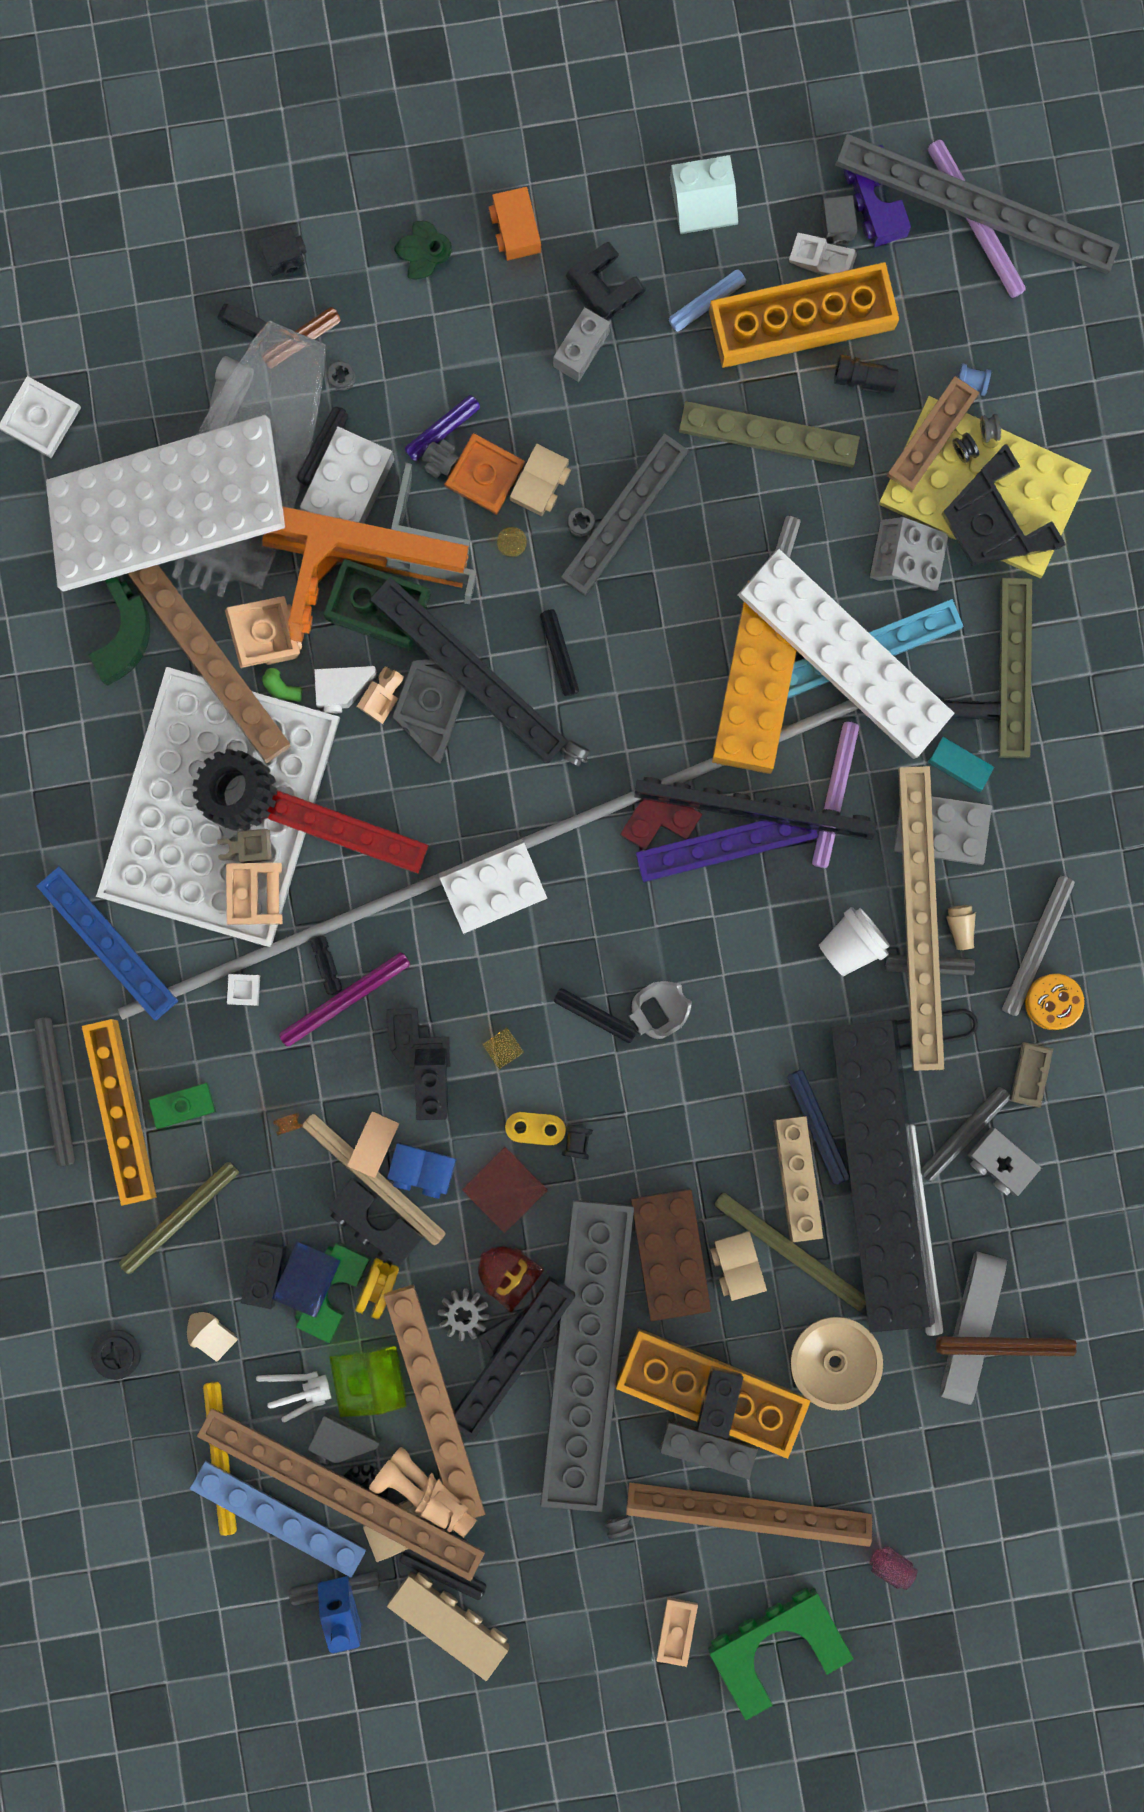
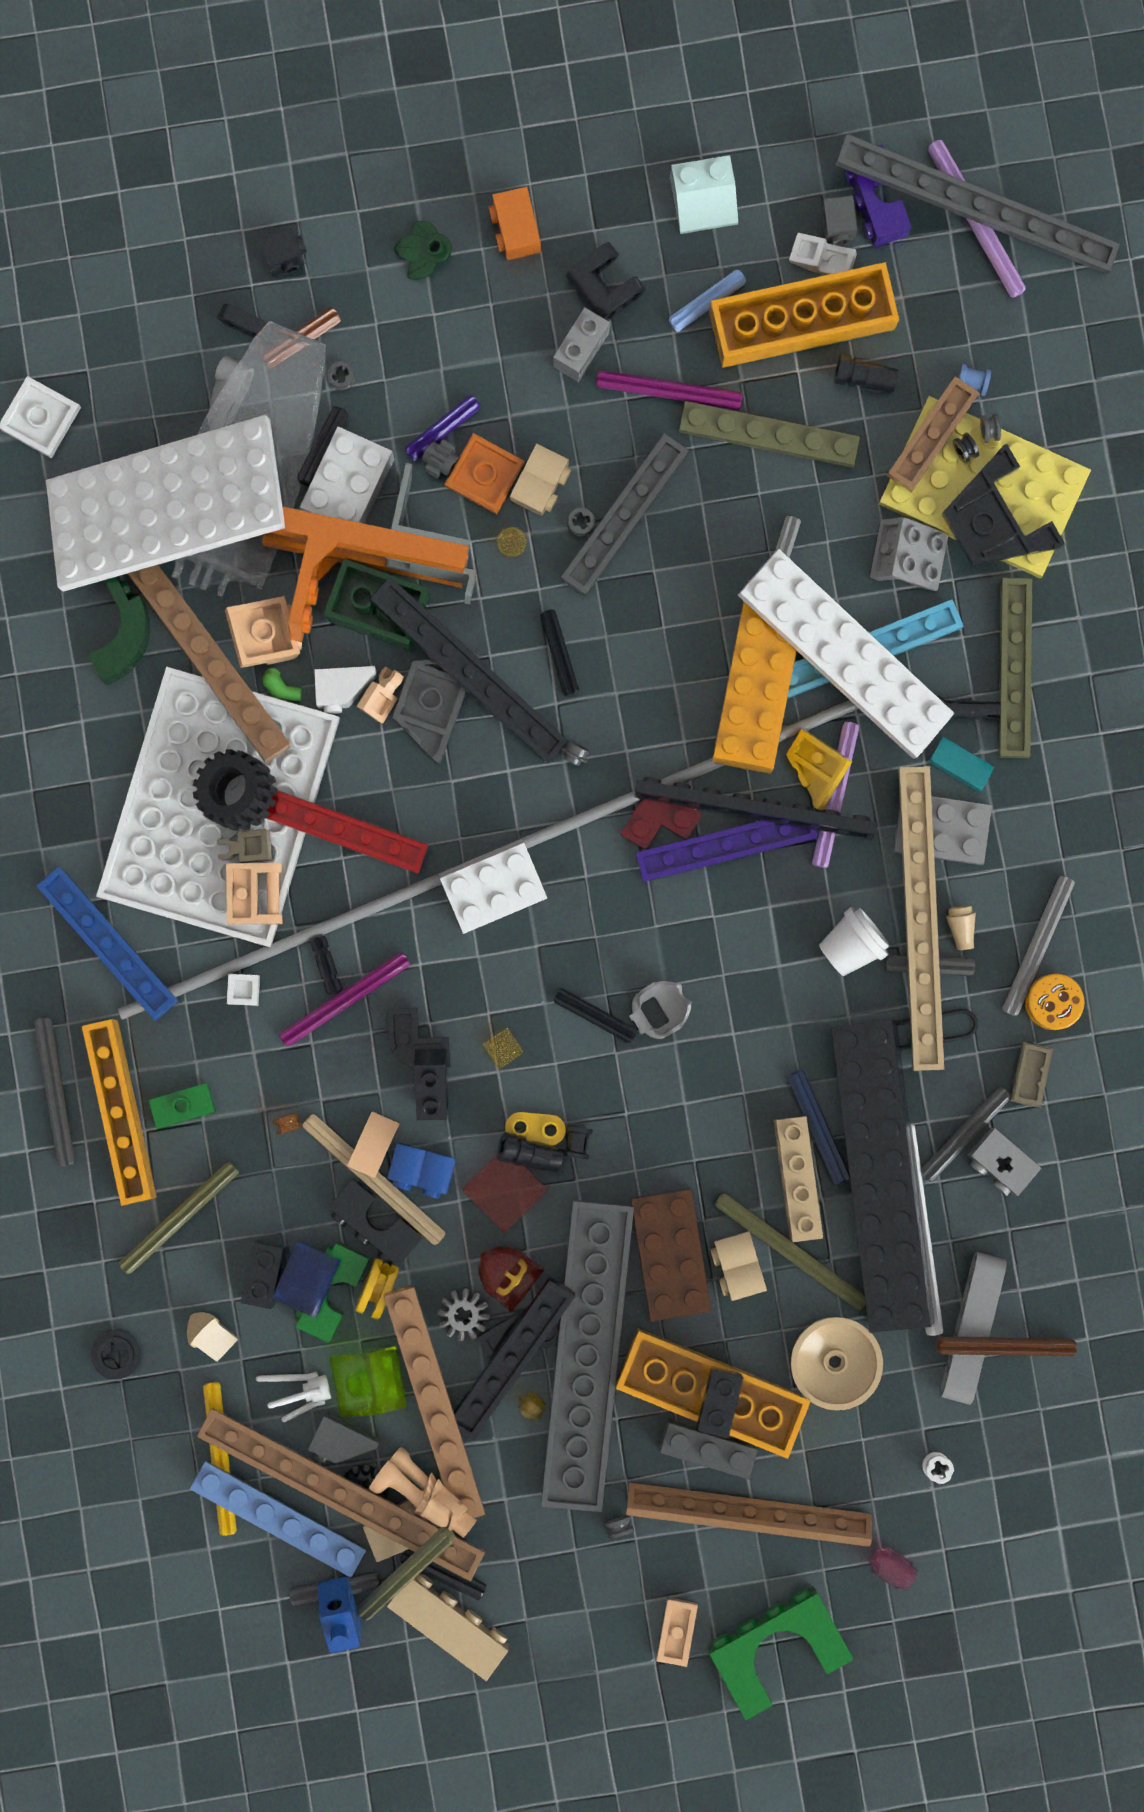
(405, 1573): none -> olive axle
(531, 1153): none -> black axle
(531, 1406): none -> clear yellow plate
(669, 389): none -> magenta axle
(818, 766): none -> yellow wing
(928, 1465): none -> white bush

